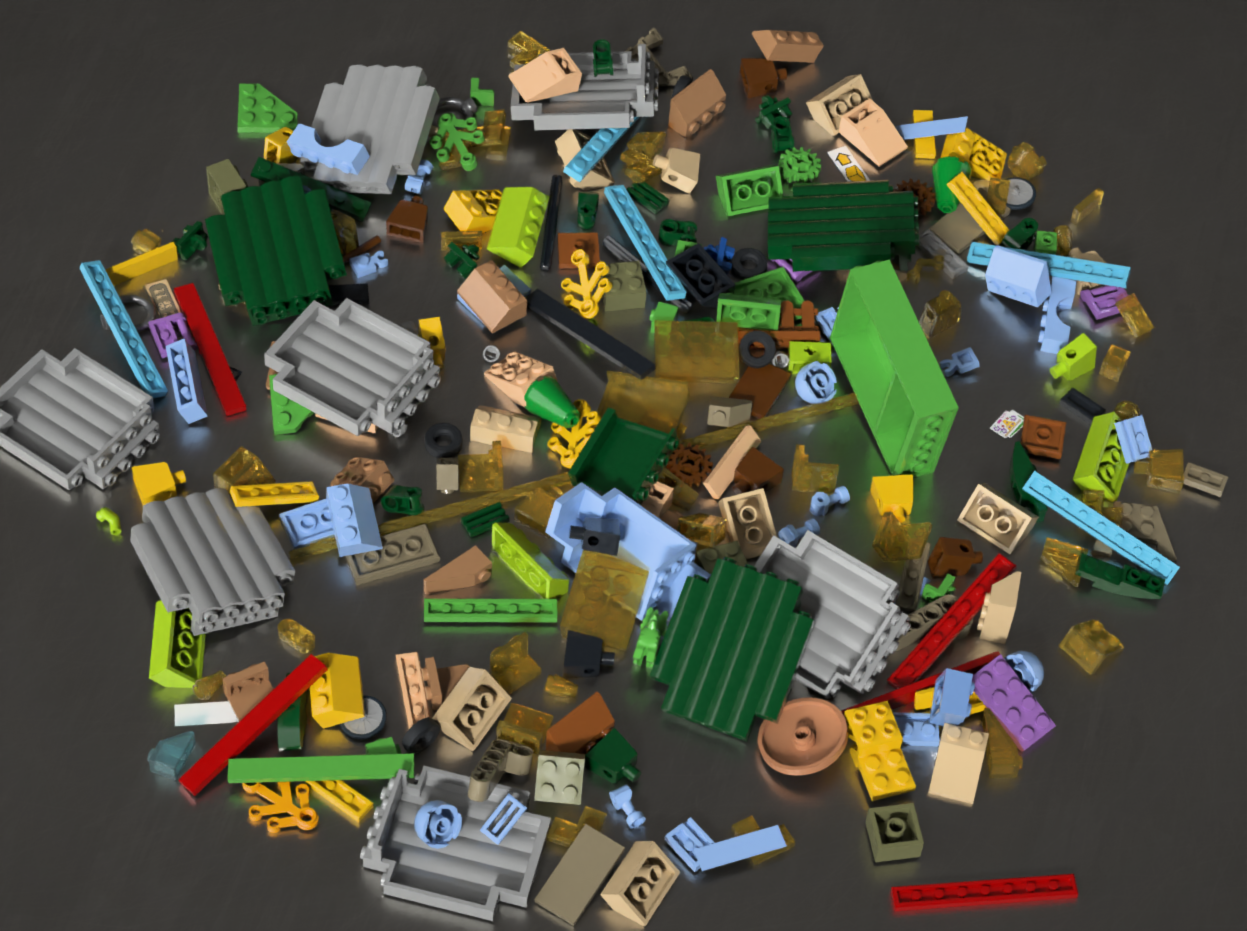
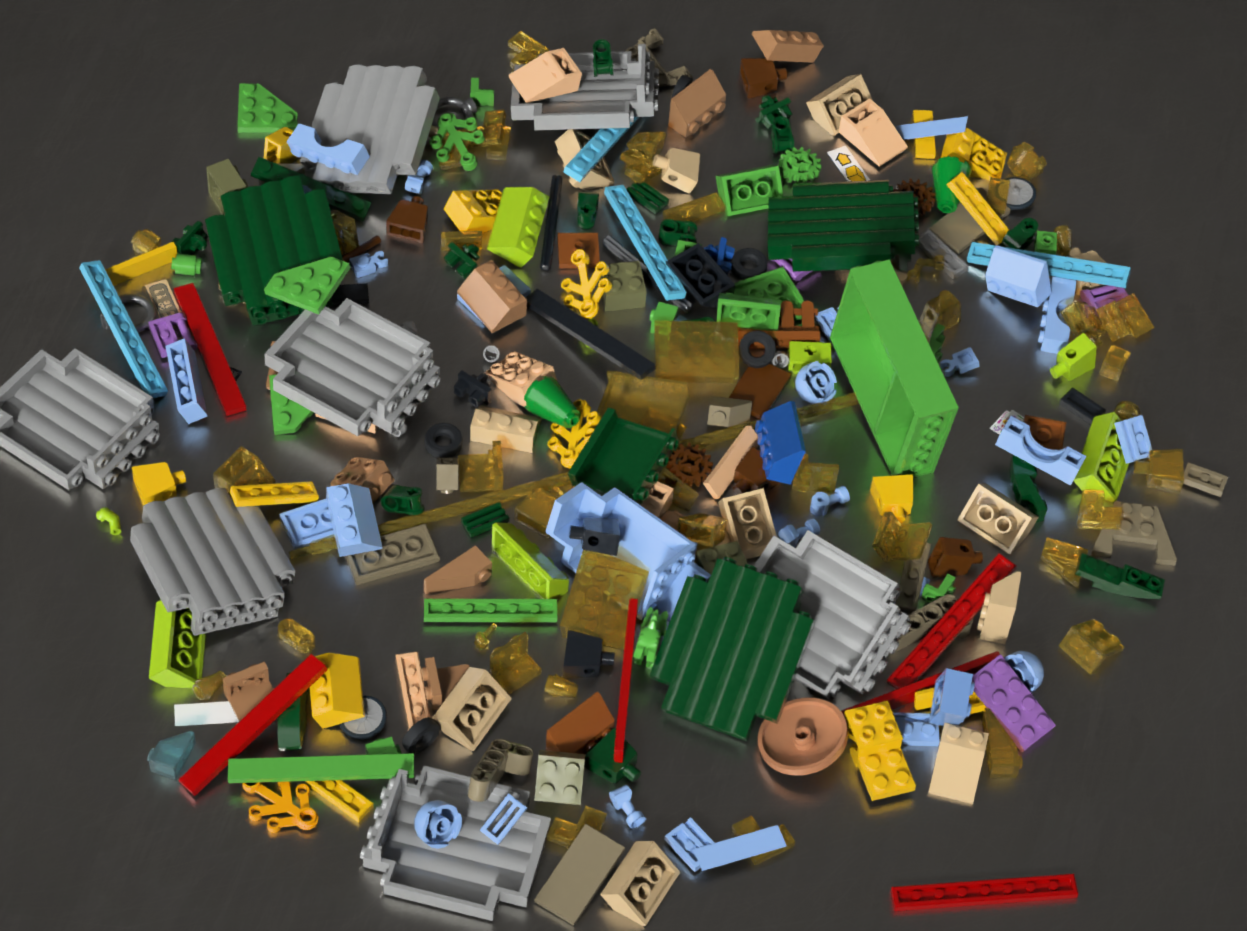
(186, 264): none -> bright green brick
(309, 284): none -> bright green plate
(431, 330): yellow torso -> none
(475, 386): none -> black hips
(481, 638): none -> clear yellow hand
(524, 727): clear yellow bracket -> none
(625, 681): none -> red tile
(696, 209): none -> clear yellow tile
(780, 442): none -> blue slope
(894, 832): olive brick -> none
(936, 341): none -> bright green slope
(1059, 463): none -> light blue arch
(1084, 319): none -> clear yellow torso
(1087, 206): clear yellow tile -> none
(1100, 527): medium azure plate -> none
(1113, 321): none -> clear yellow hips

